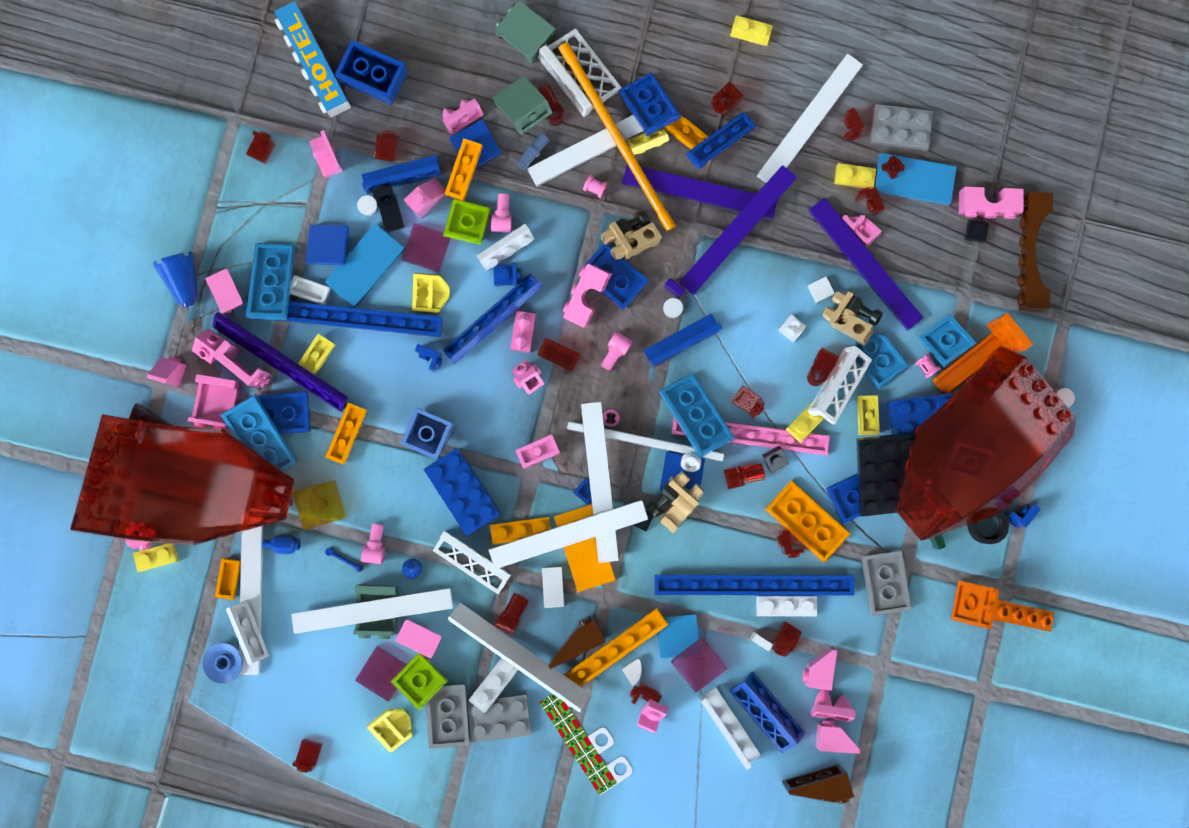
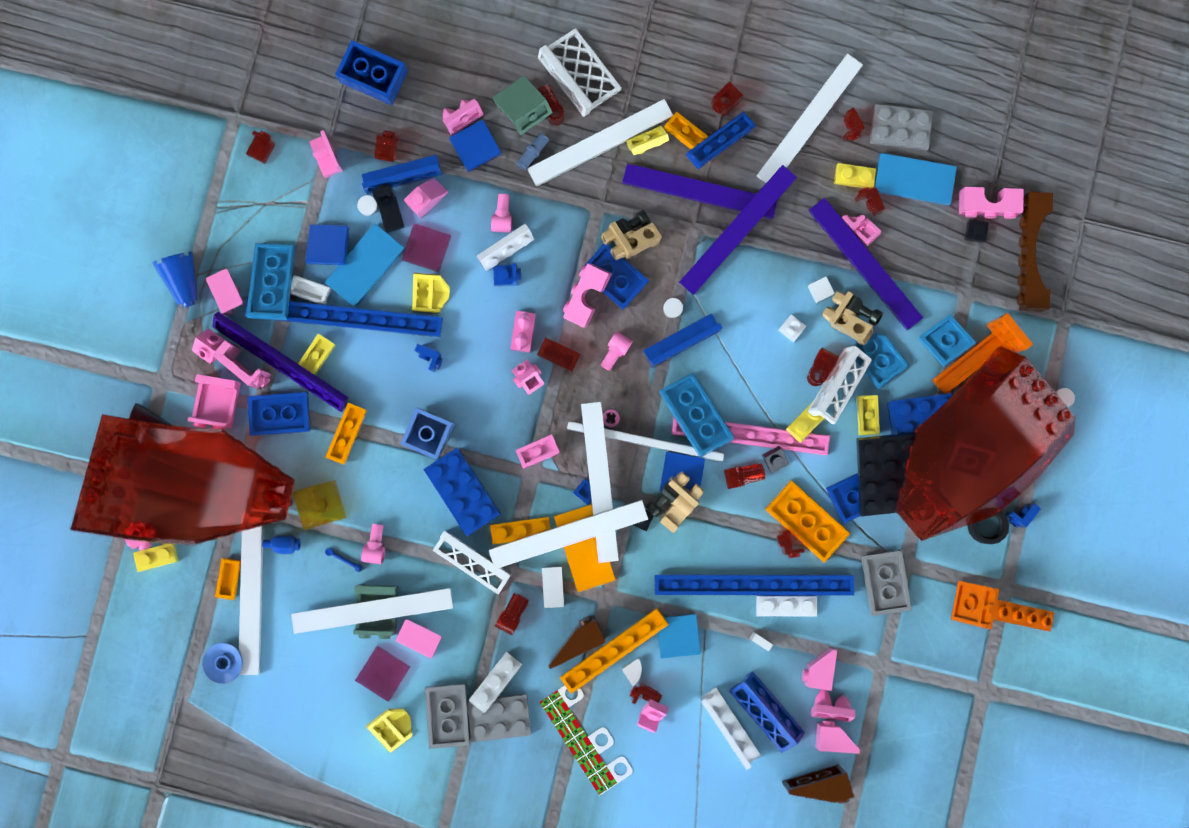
(168, 371): bright pink slope -> none
(247, 632): white plate -> none
(257, 431): dark azure tile -> none
(307, 756): clear red bracket -> none
(312, 59): dark azure brick -> none
(412, 568): blue plate -> none
(419, 681): lime plate -> none
(463, 169): light orange plate -> none
(467, 222): lime plate -> none
(492, 318): blue plate -> none
(519, 657): white tile -> none
(525, 30): sand green panel -> none
(571, 59): light orange piece -> none
(595, 186): bright pink bush -> none
(649, 104): blue tile -> none
(674, 288): dark purple tile -> none
(690, 462): white tile -> none
(699, 664): clear pink tile -> none
(748, 402): clear red bracket -> none
(751, 30): light yellow plate -> none
(785, 639): clear red bracket -> none
(893, 161): clear red plate -> none
(927, 365): bright pink bush -> none
(938, 542): clear green tile -> none

